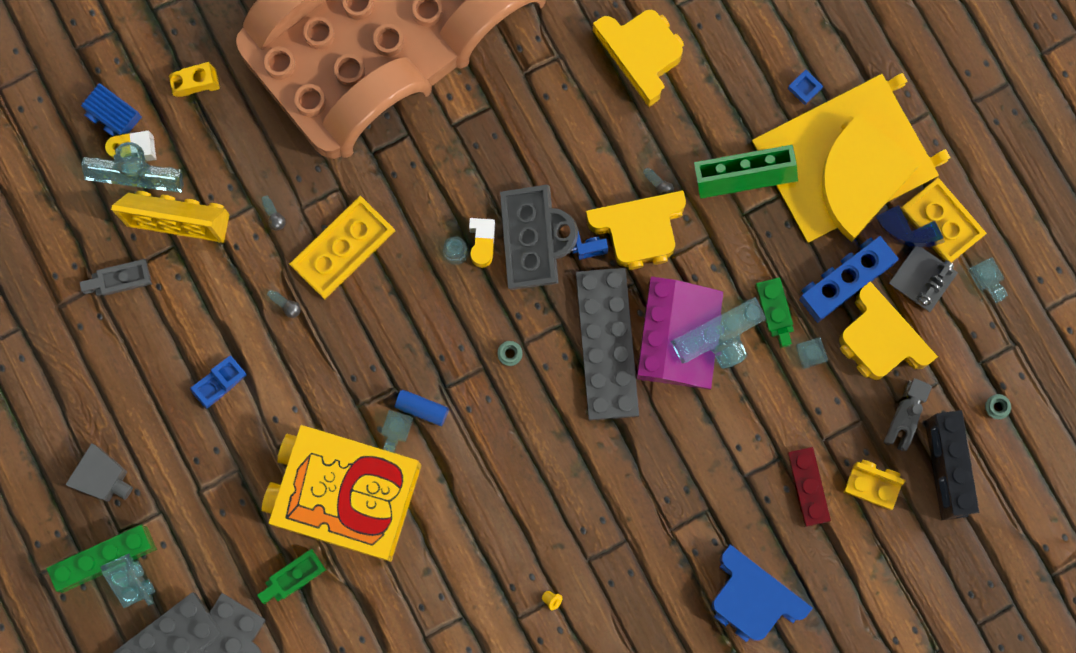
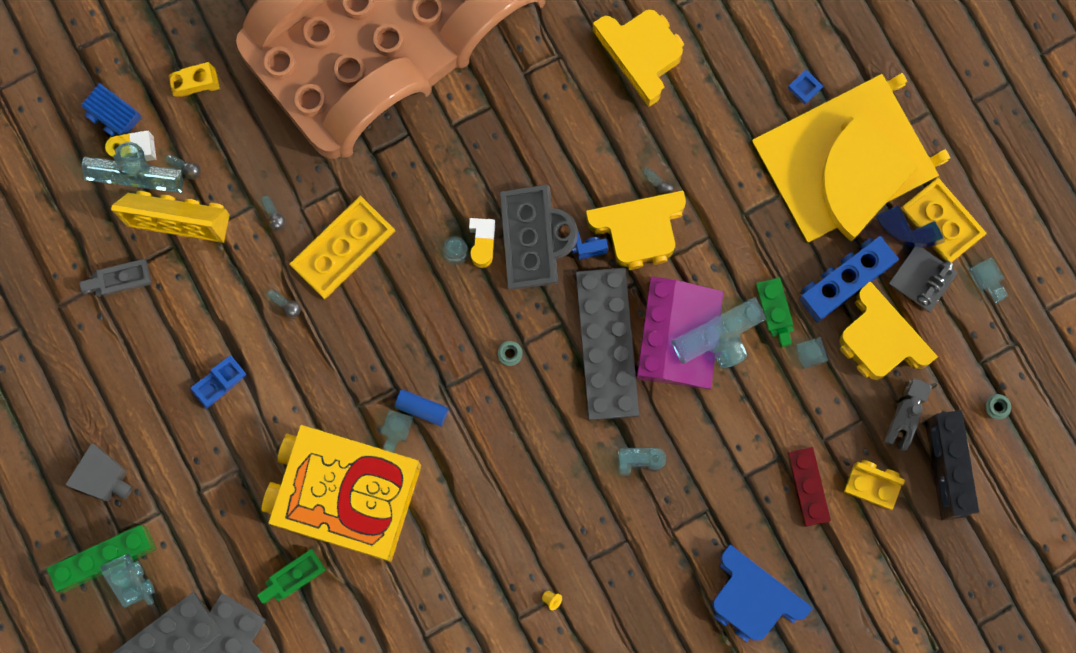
(190, 170): none -> piece
(639, 458): none -> clear light blue leg
(746, 171): green brick -> none

